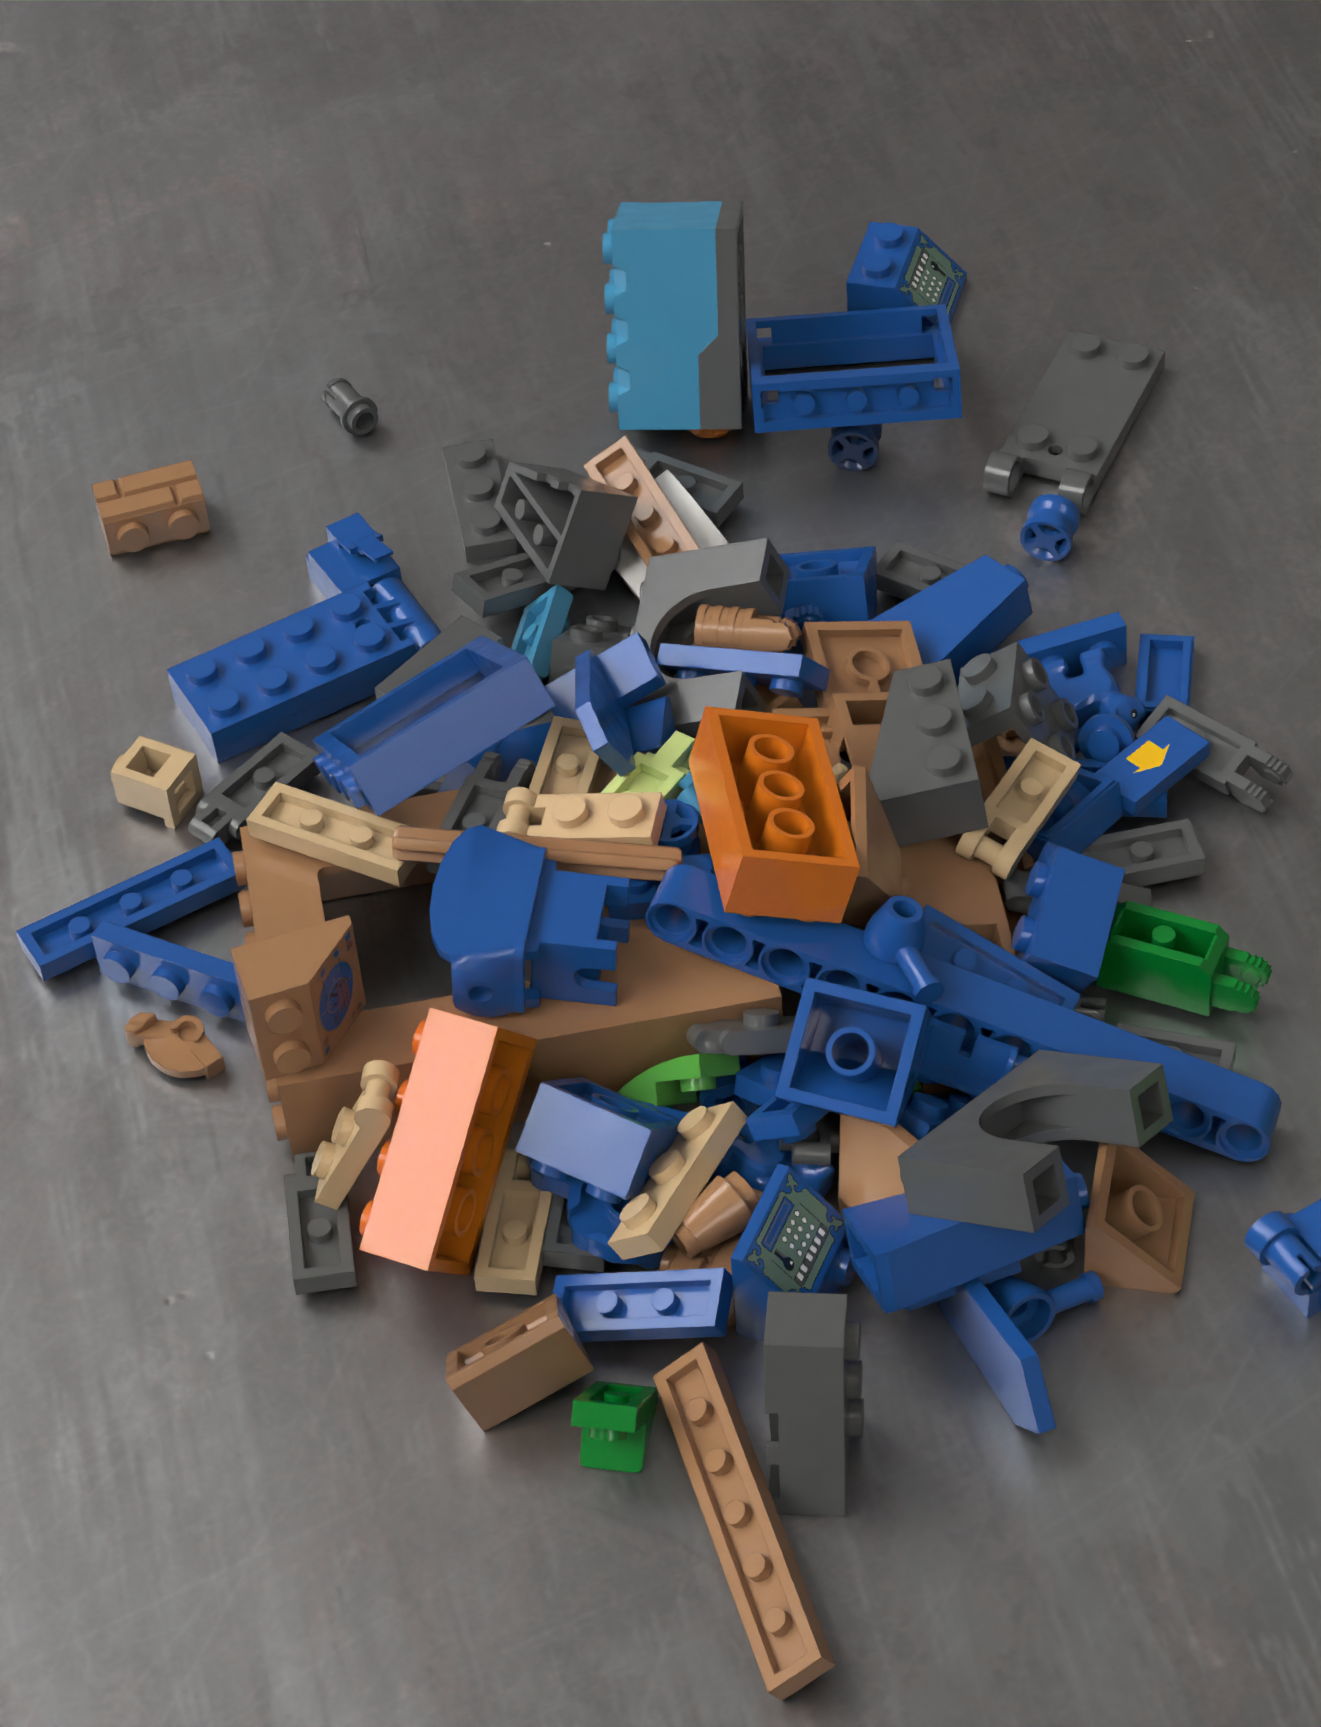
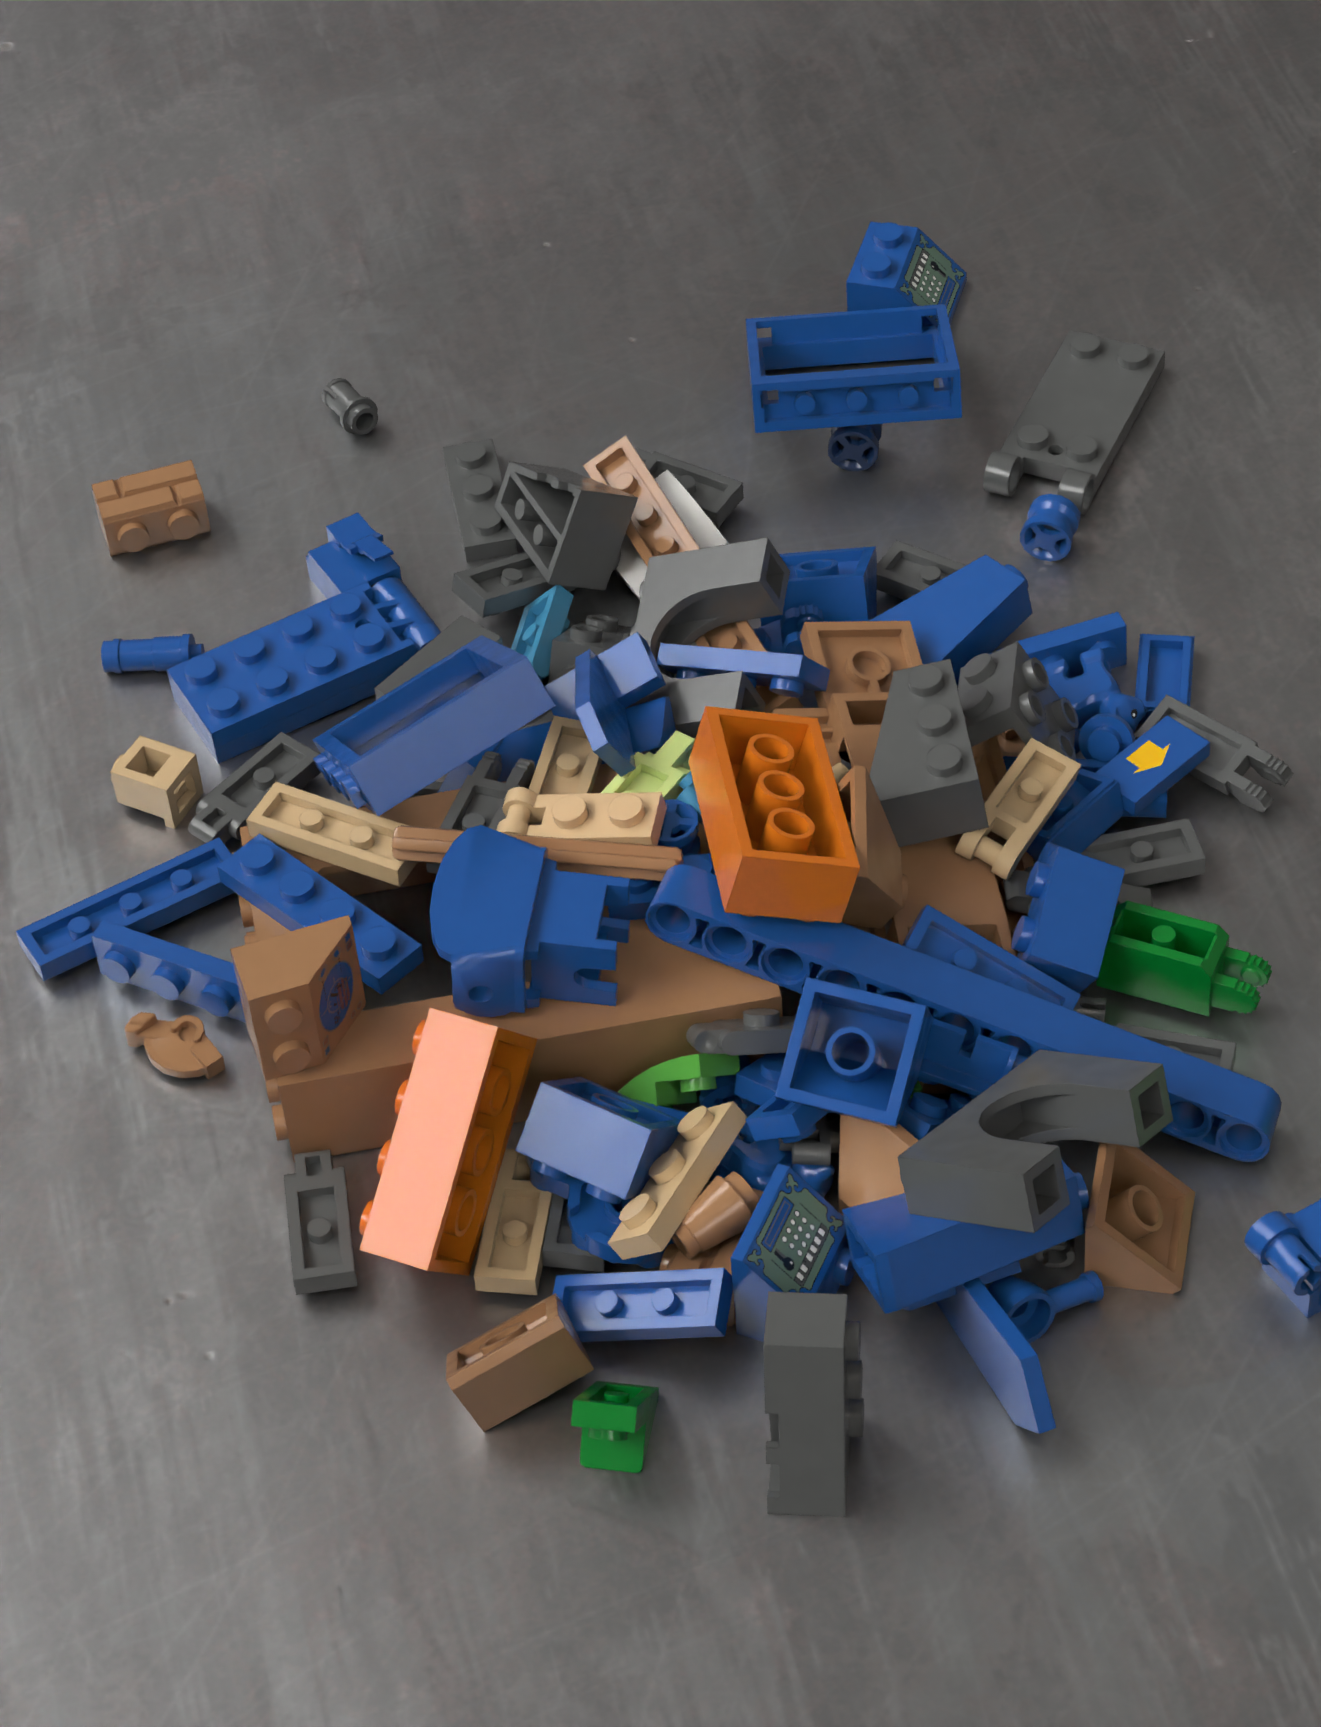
(148, 654): none -> blue piece
(303, 898): none -> blue plate
(355, 1134): tan plate -> none
(677, 316): dark azure piece -> none
(743, 1523): medium nougat plate -> none
(744, 629): medium nougat hinge -> none
(897, 937): blue bar -> none

